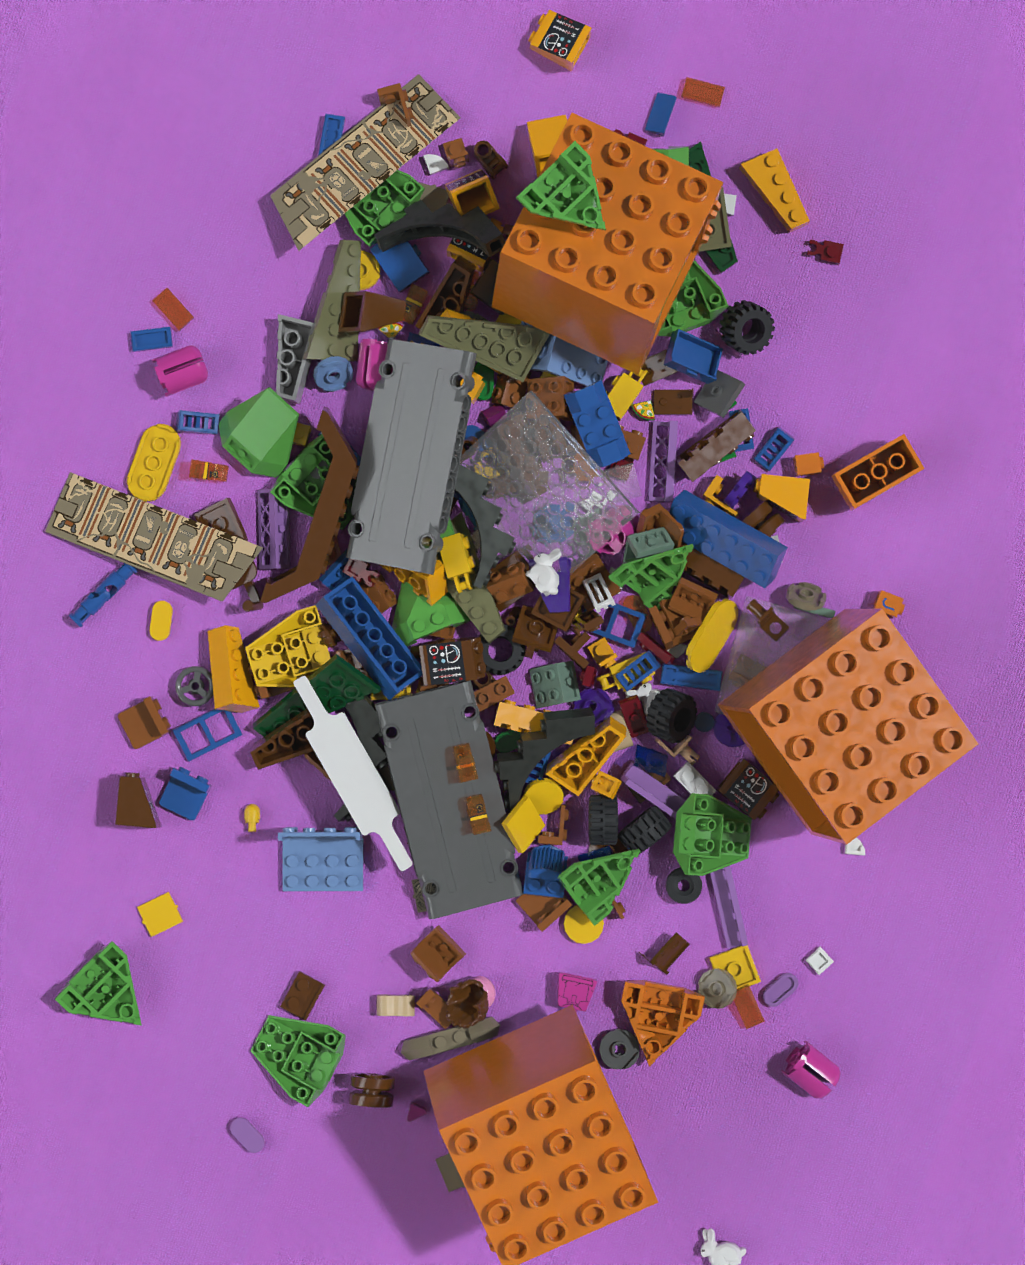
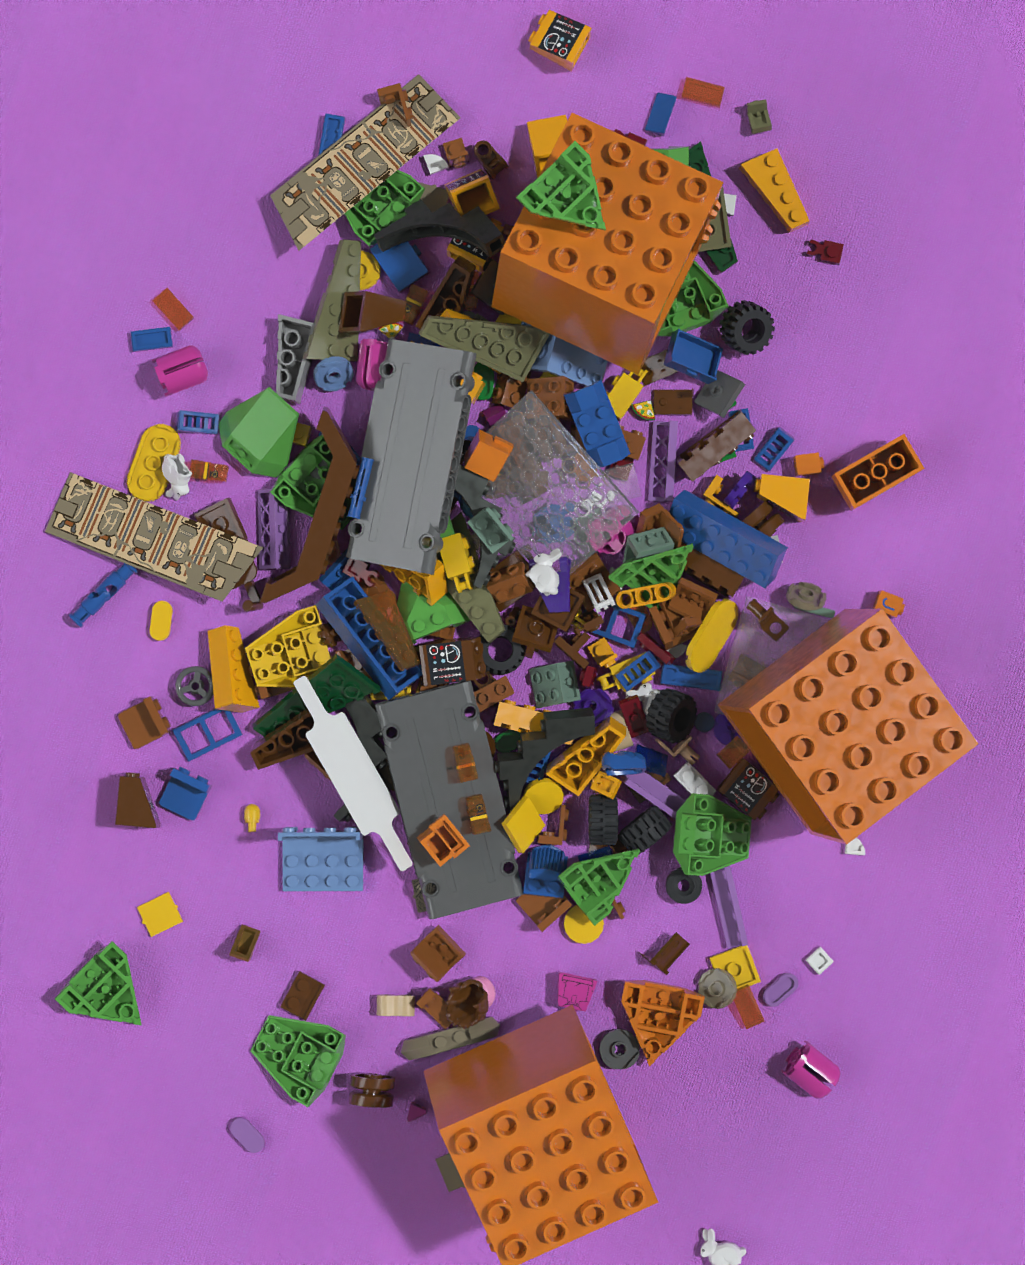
(177, 474): none -> white animal
(245, 943): none -> pearl gold slope
(354, 511): none -> blue pin
(386, 620): none -> clear orange wing
(443, 840): none -> orange plate
(487, 455): none -> orange plate
(490, 529): none -> sand green bracket
(623, 763): none -> blue piece
(654, 591): none -> light orange beam
(733, 752): none -> clear orange tile
(758, 116): none -> olive bracket

